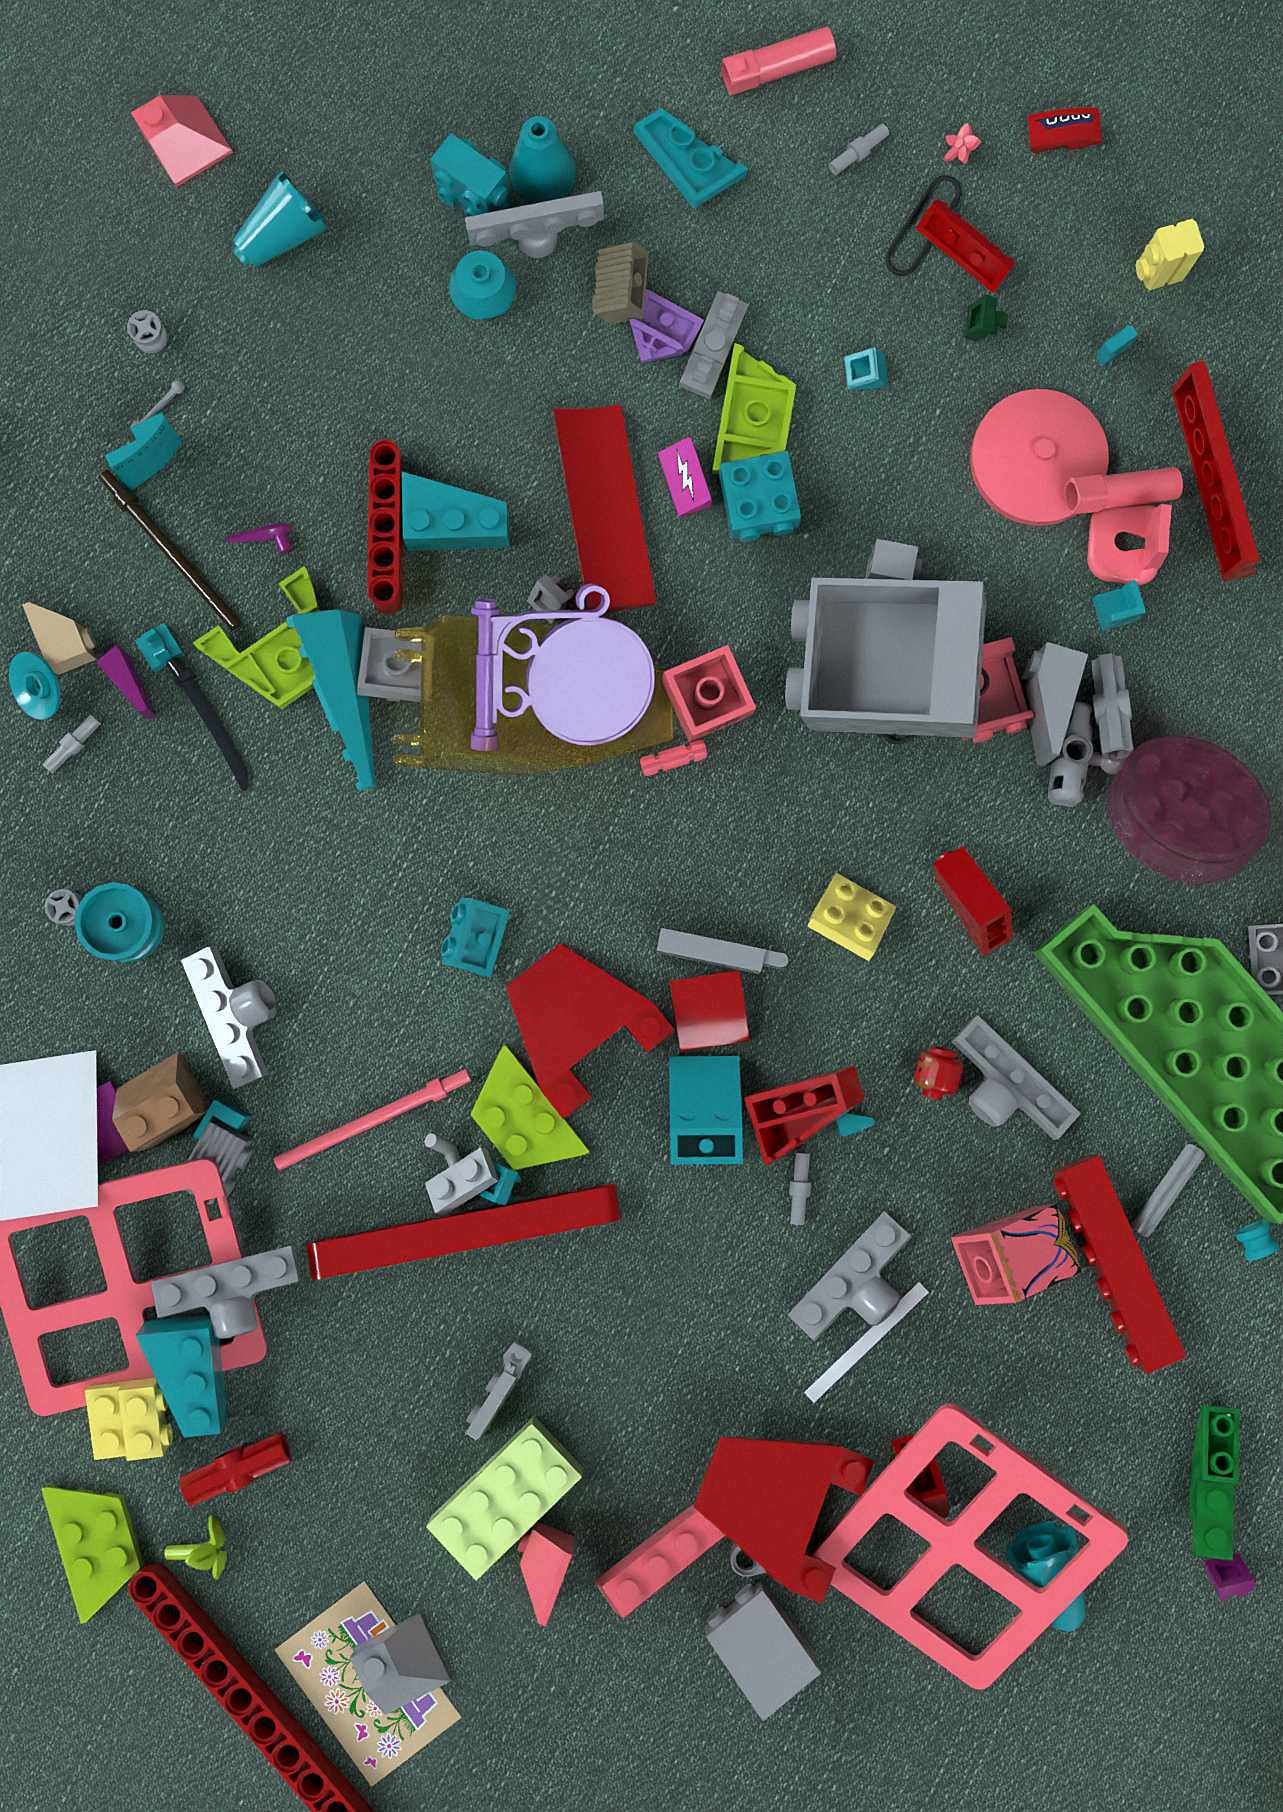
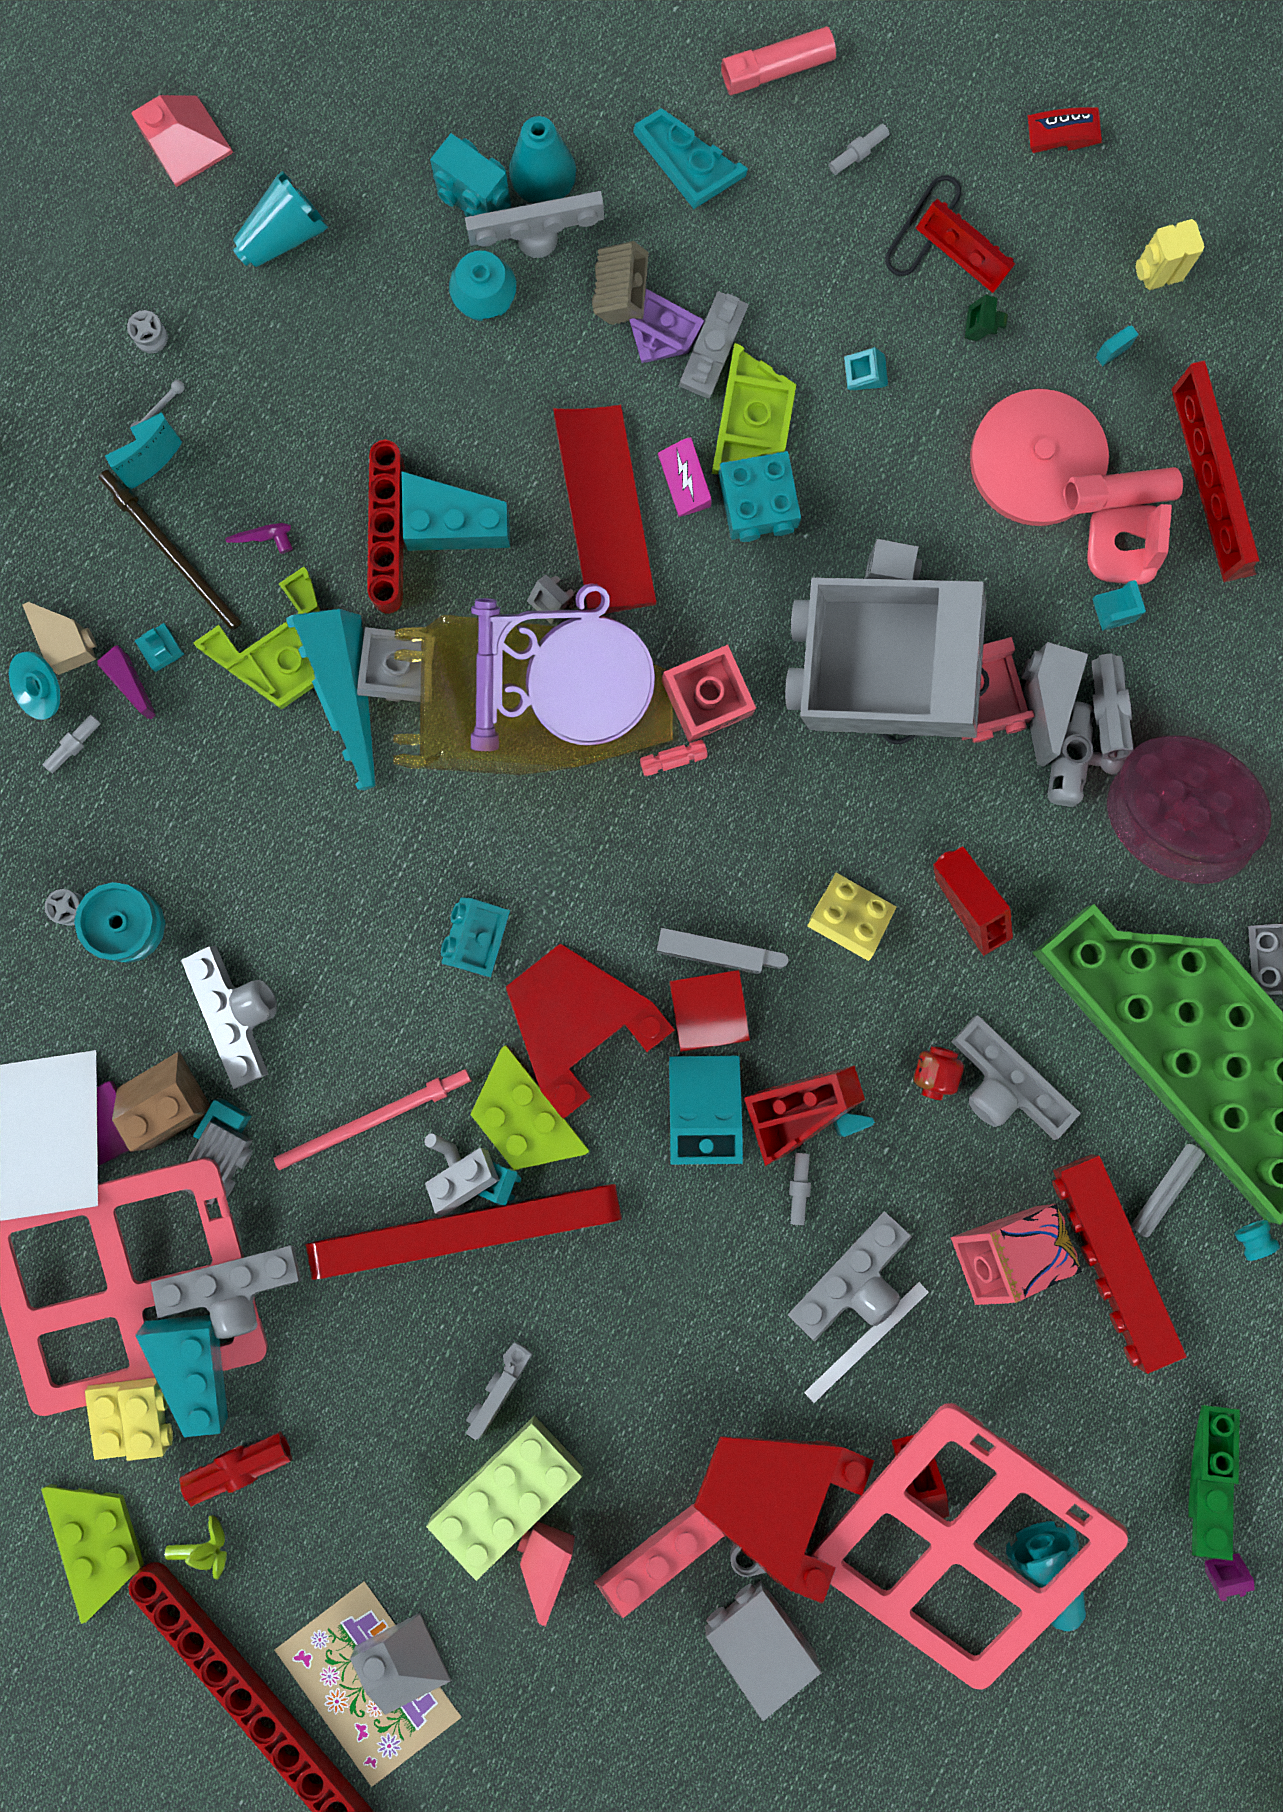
(185, 679): black sword -> none
(961, 144): coral plant -> none

